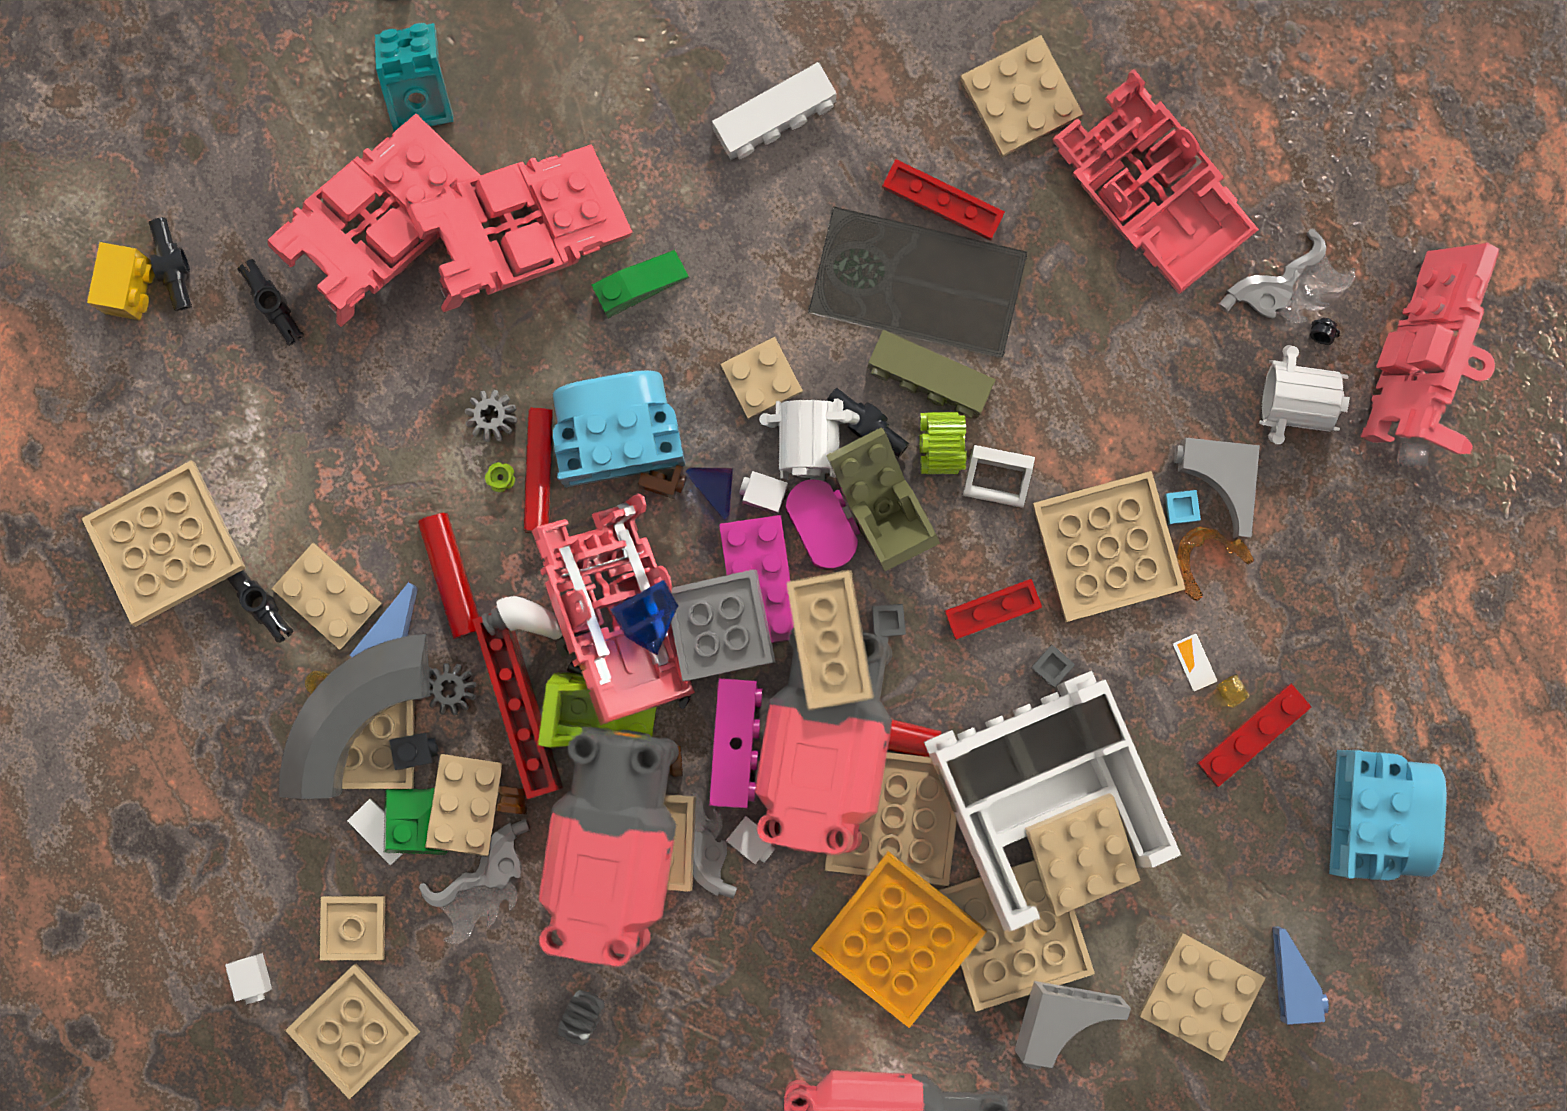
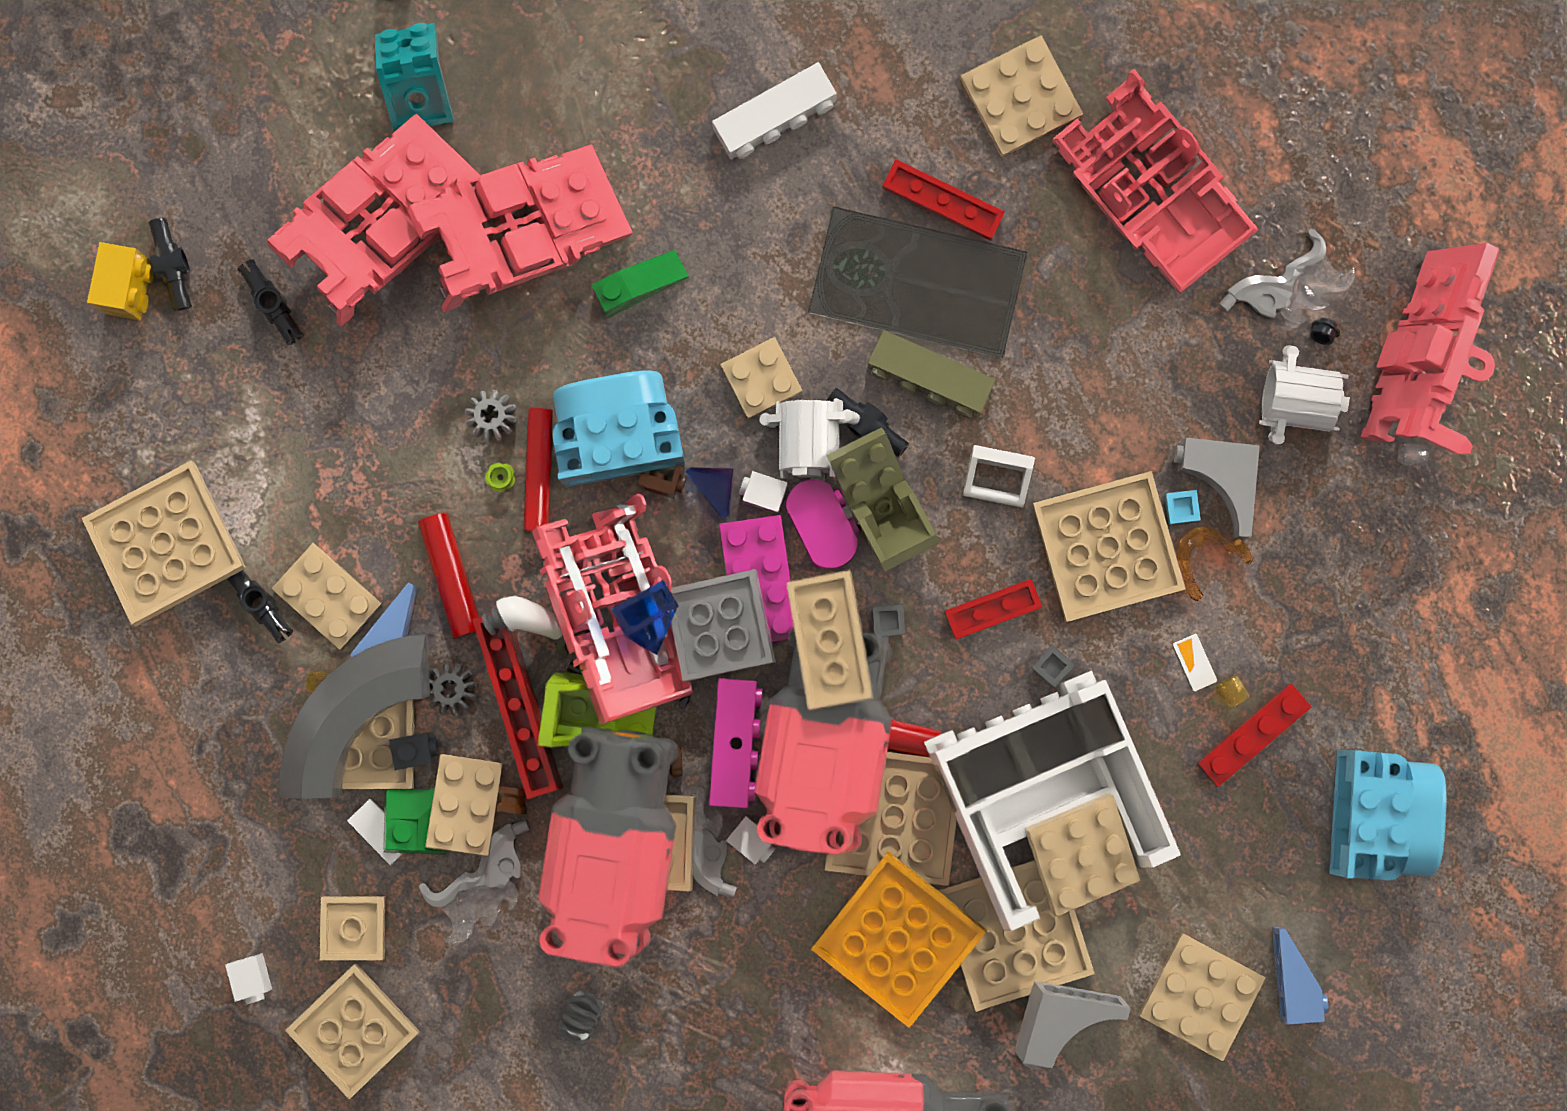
(942, 443): lime brick -> none

